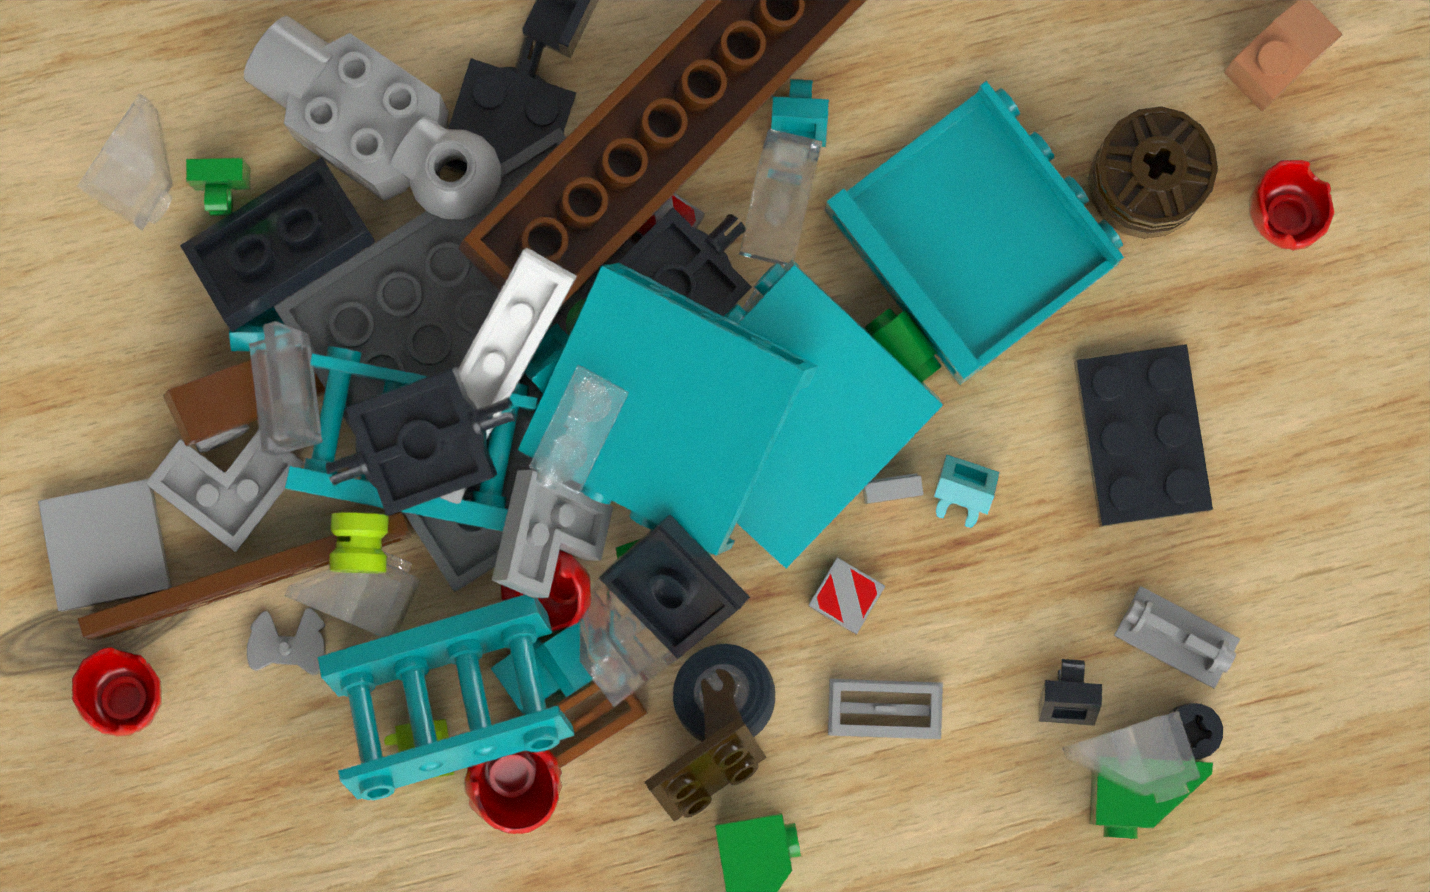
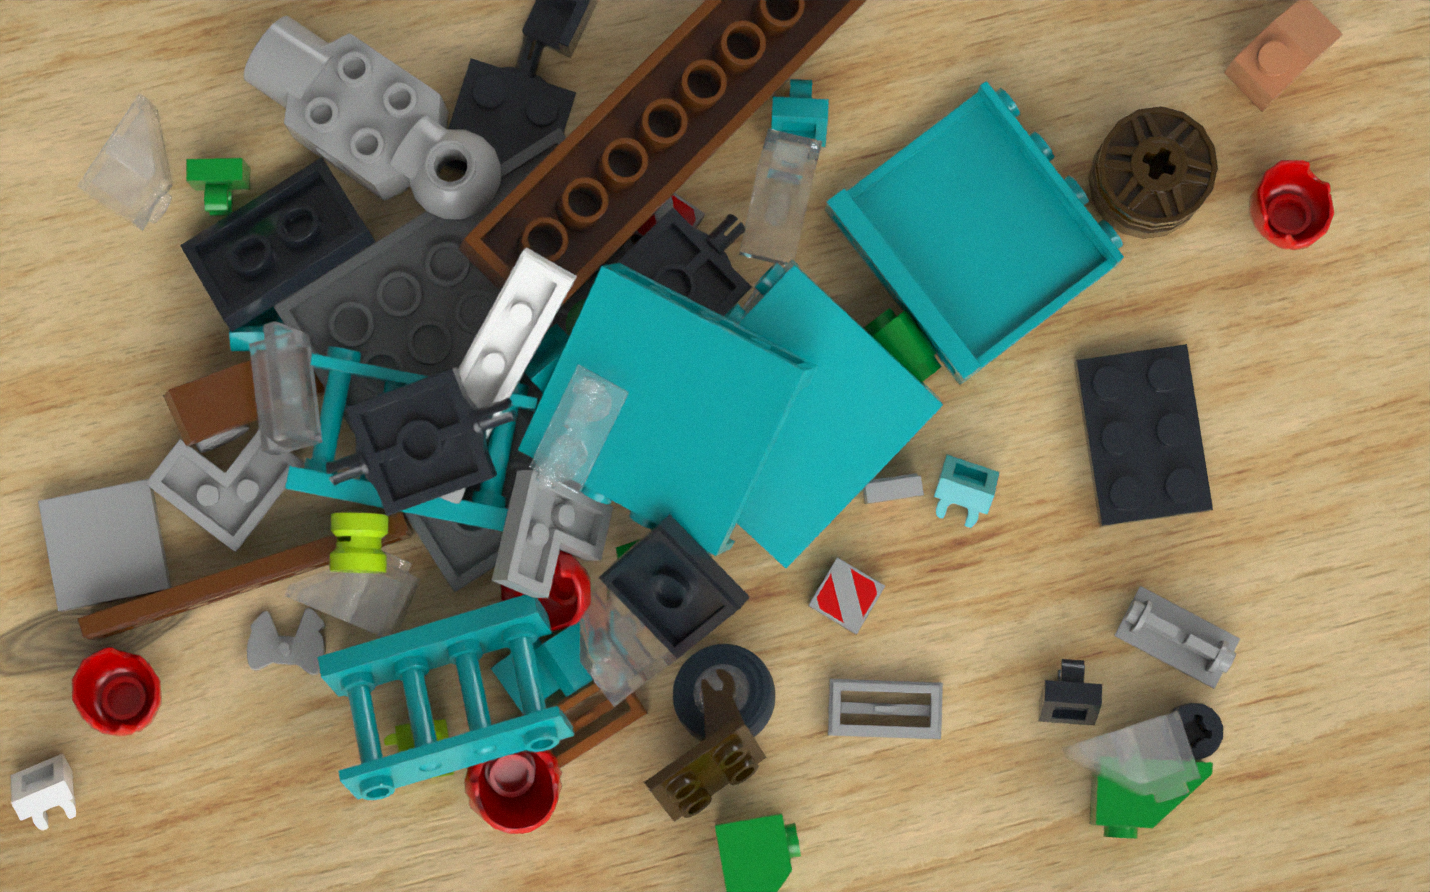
(43, 788): none -> white tile

